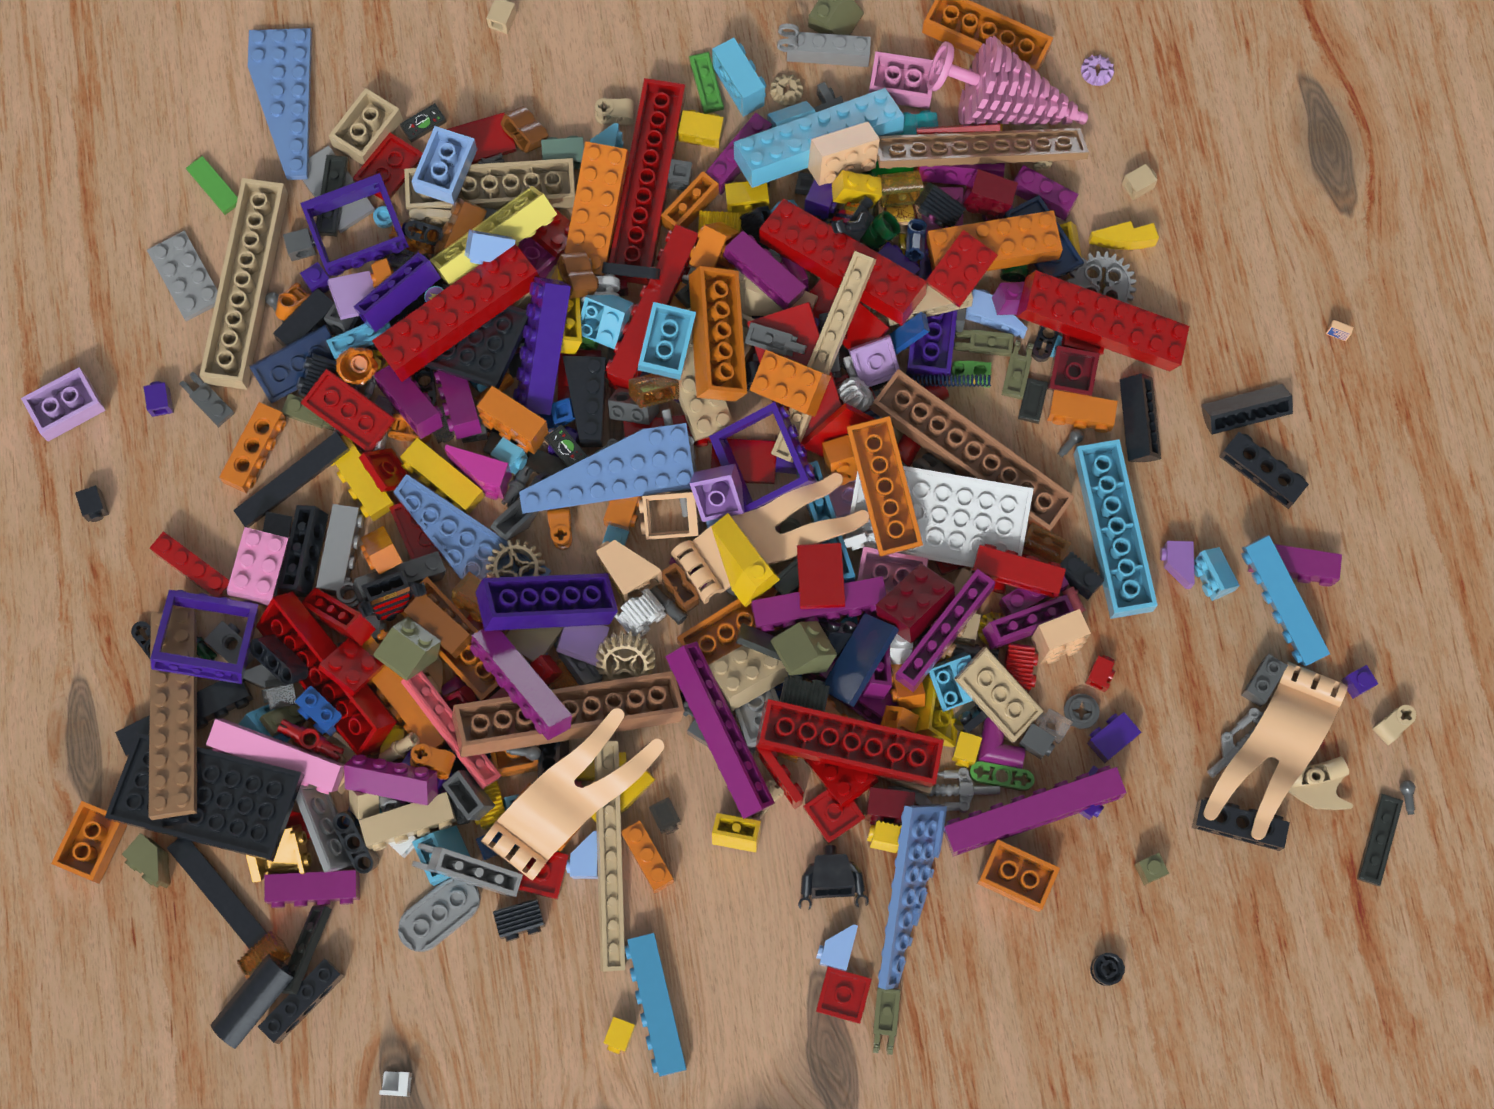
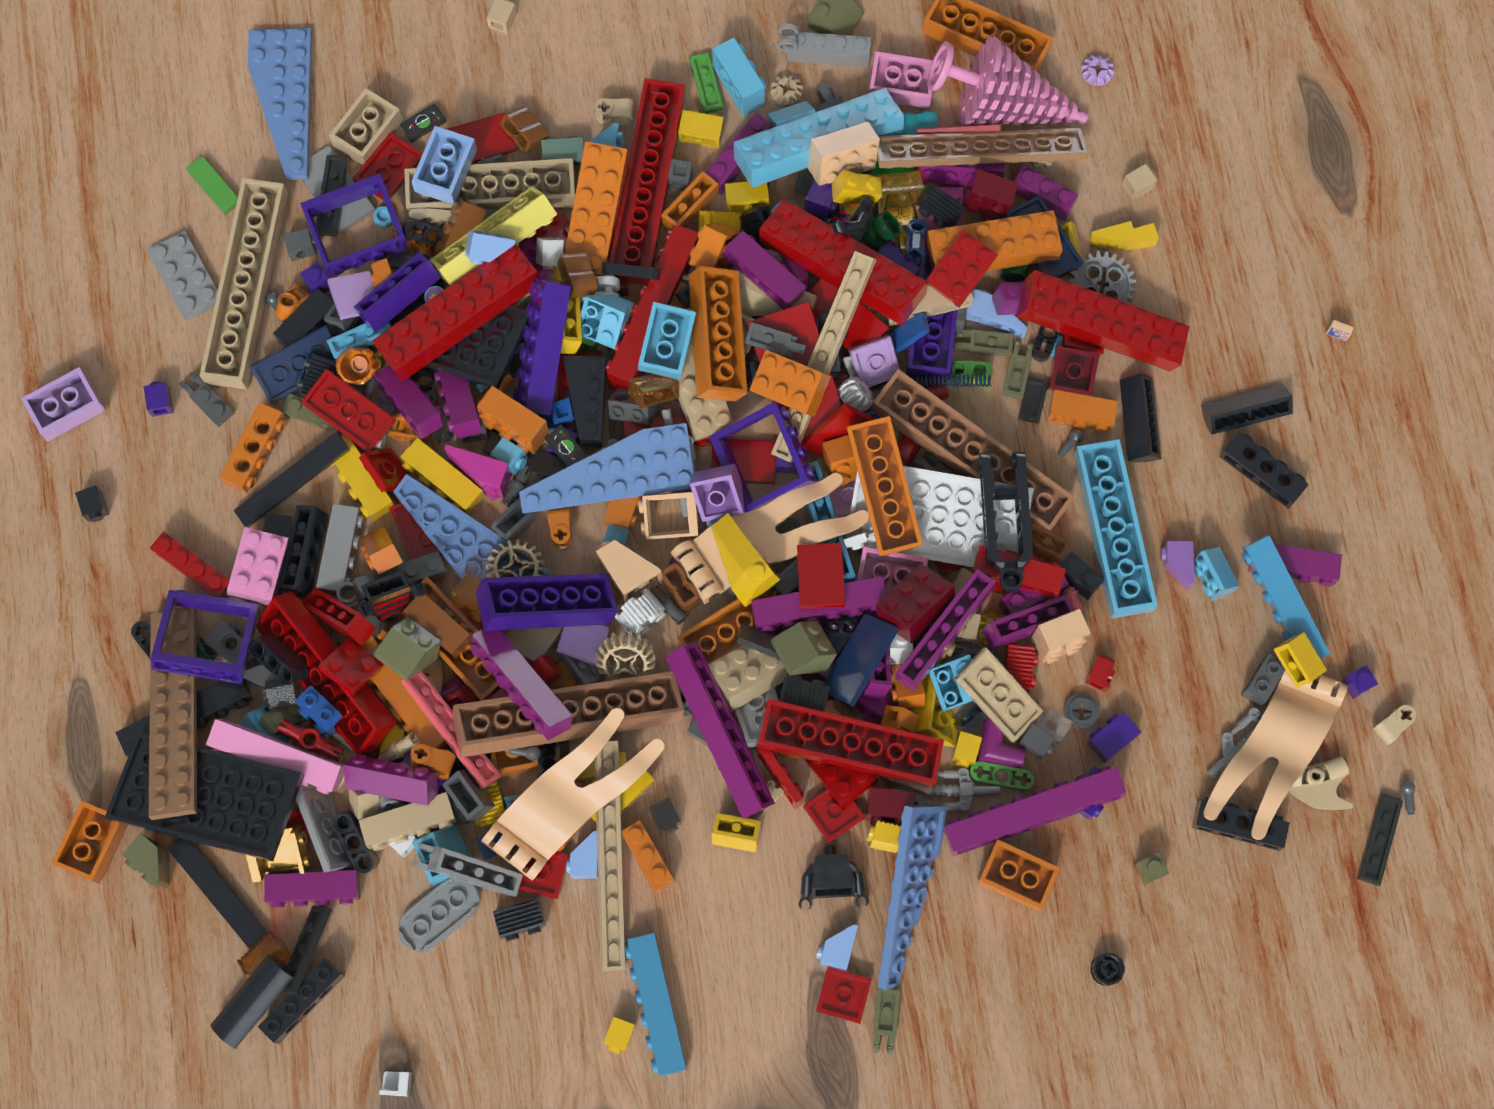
(548, 251): none -> white brick
(1009, 571): none -> black piece
(1300, 657): none -> yellow brick

